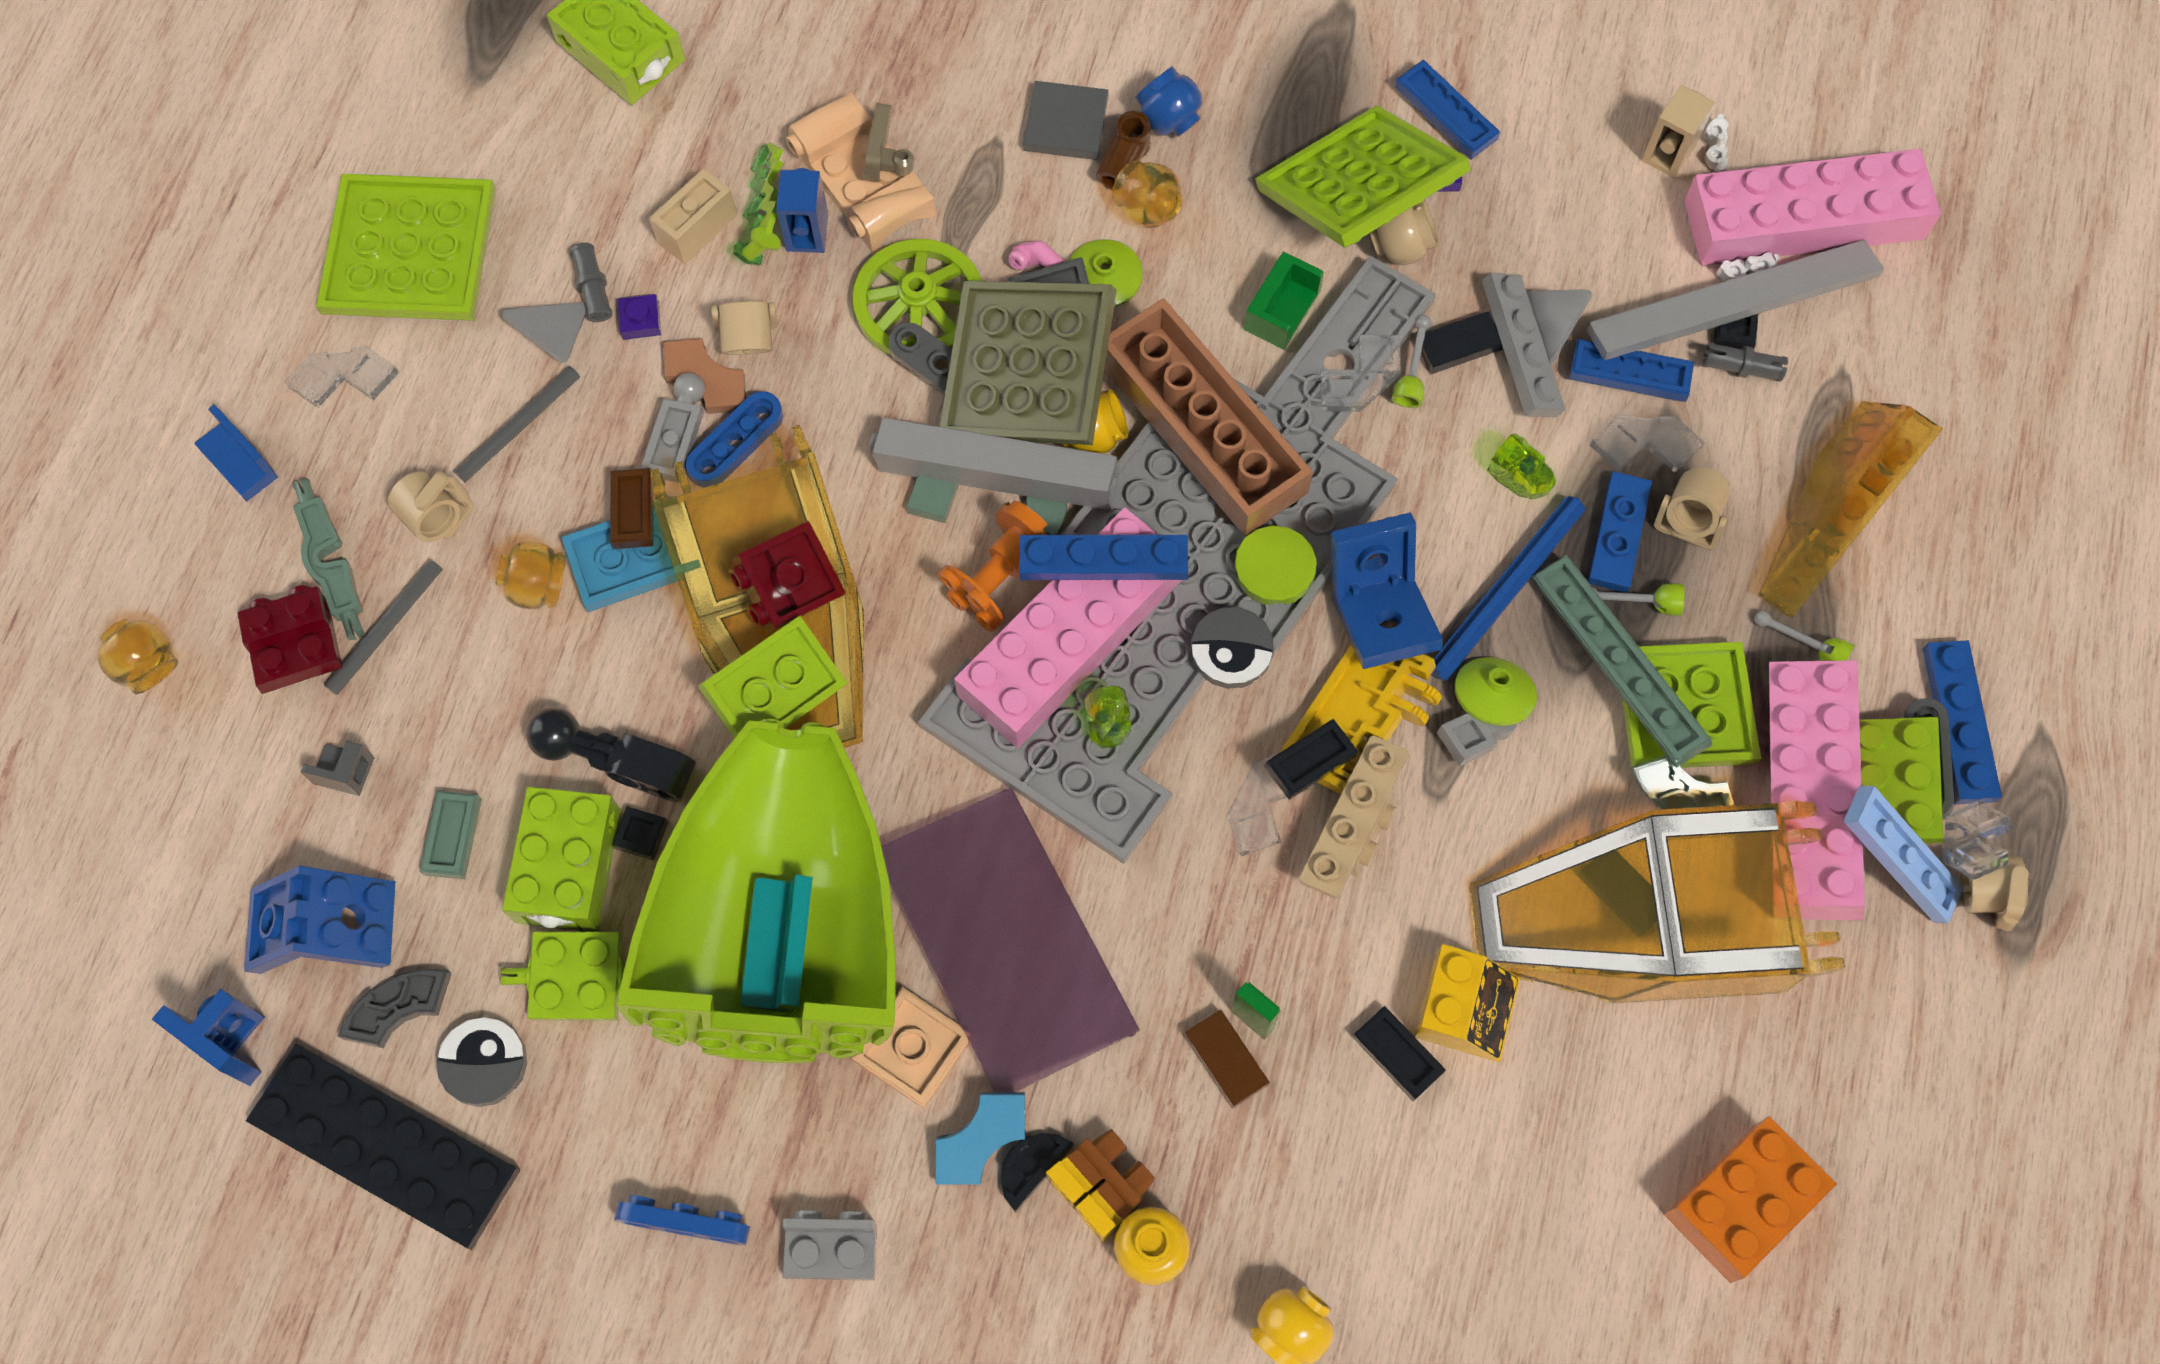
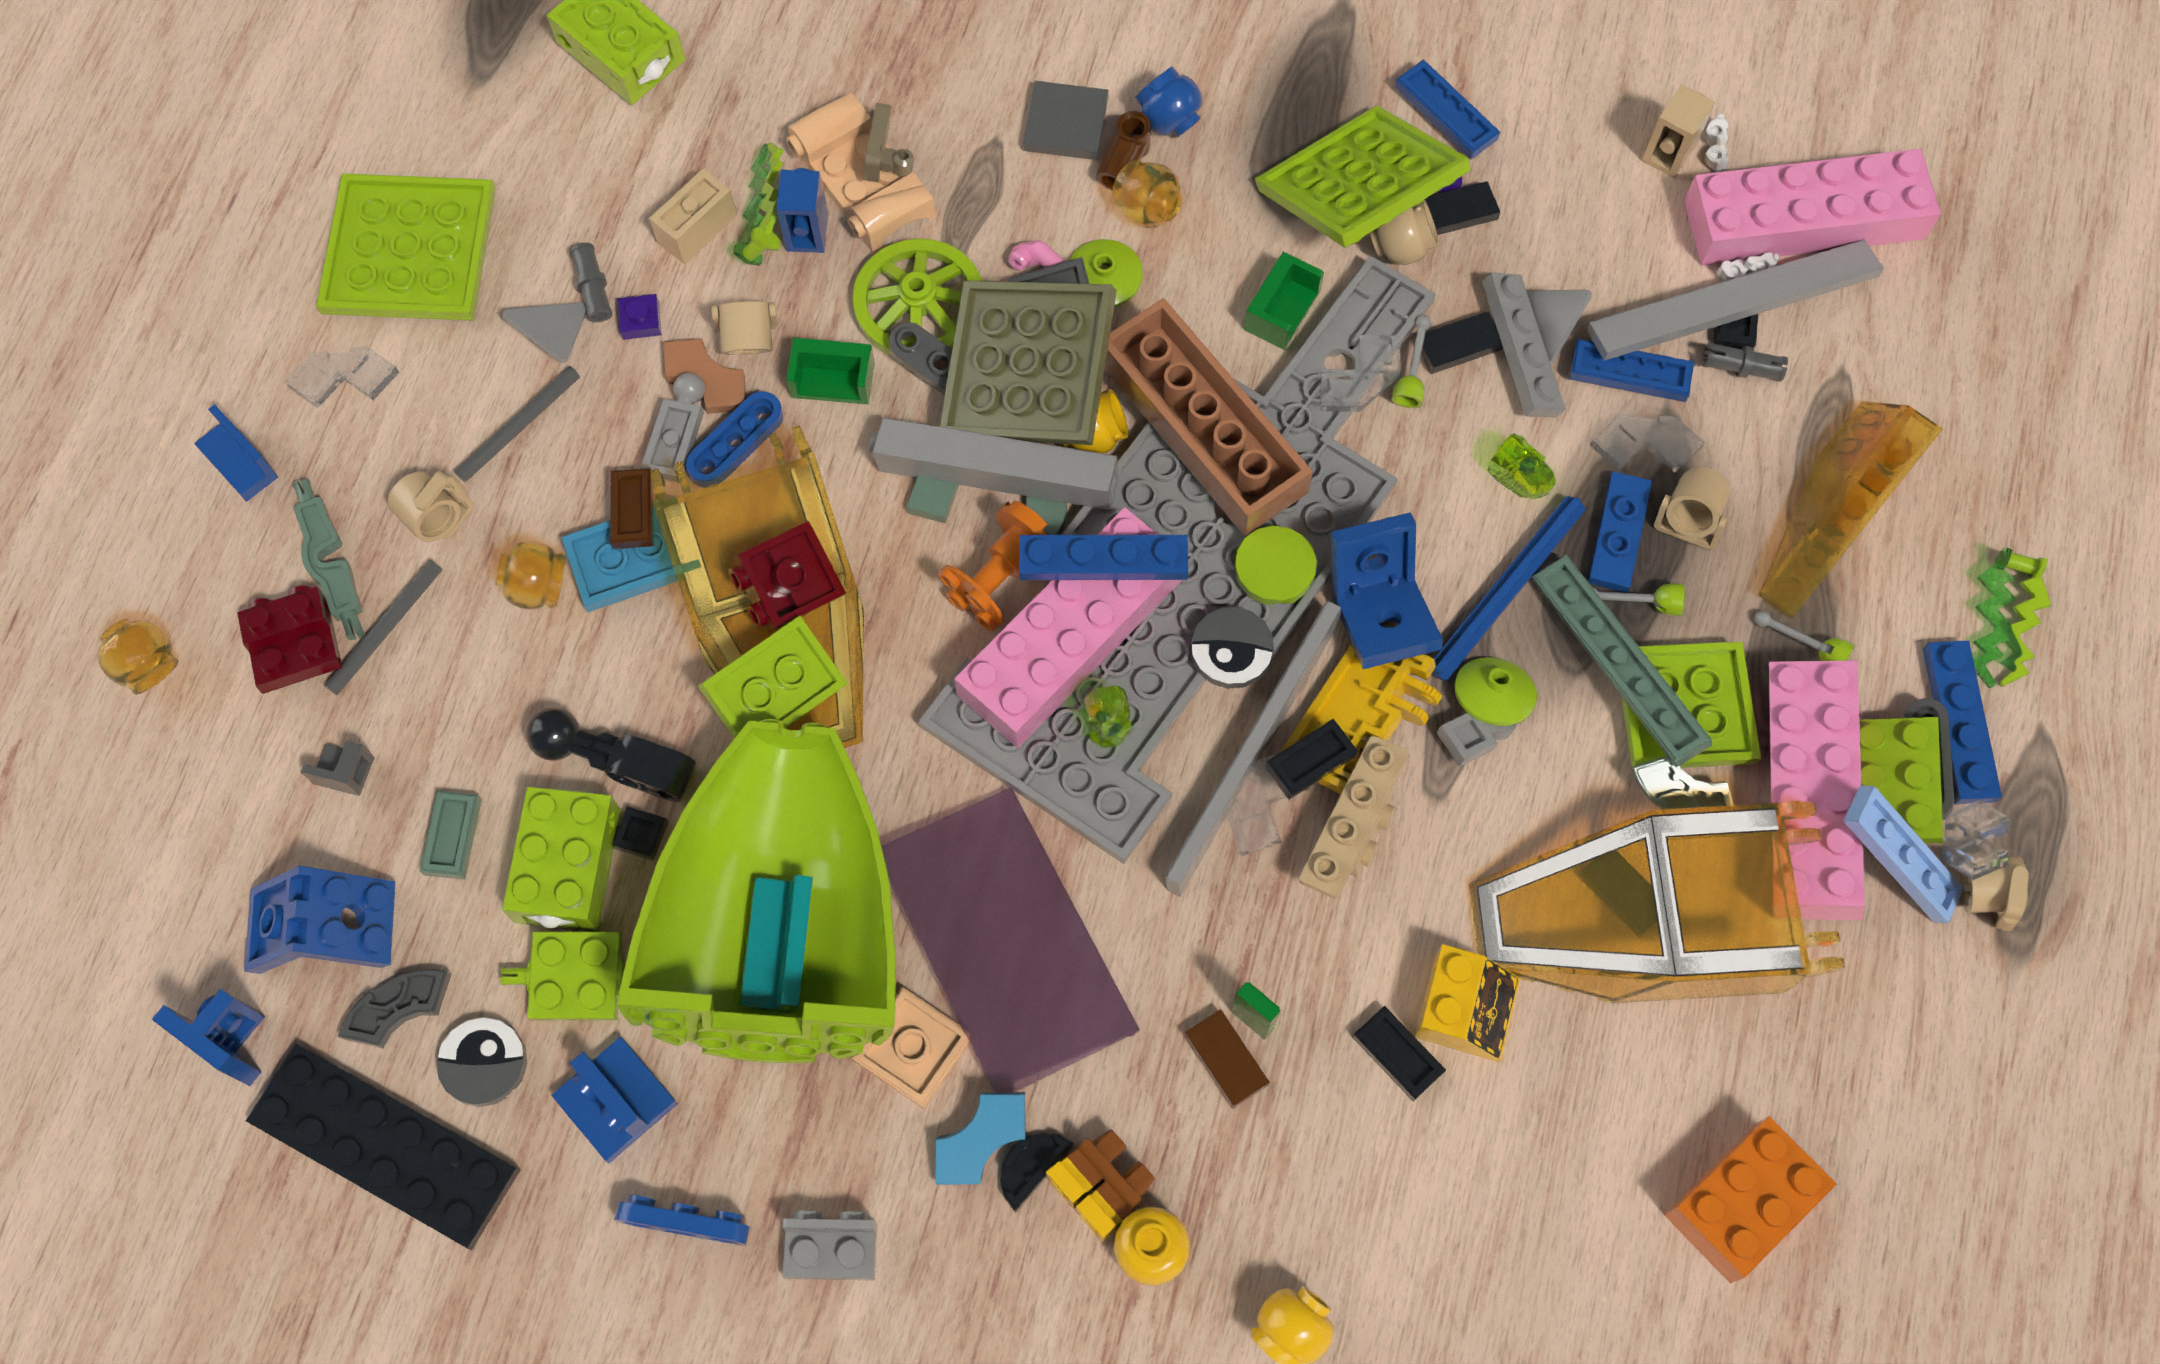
(613, 1099): none -> blue bracket
(830, 371): none -> green panel
(1252, 748): none -> light grey tile
(1463, 207): none -> black tile
(2002, 630): none -> piece

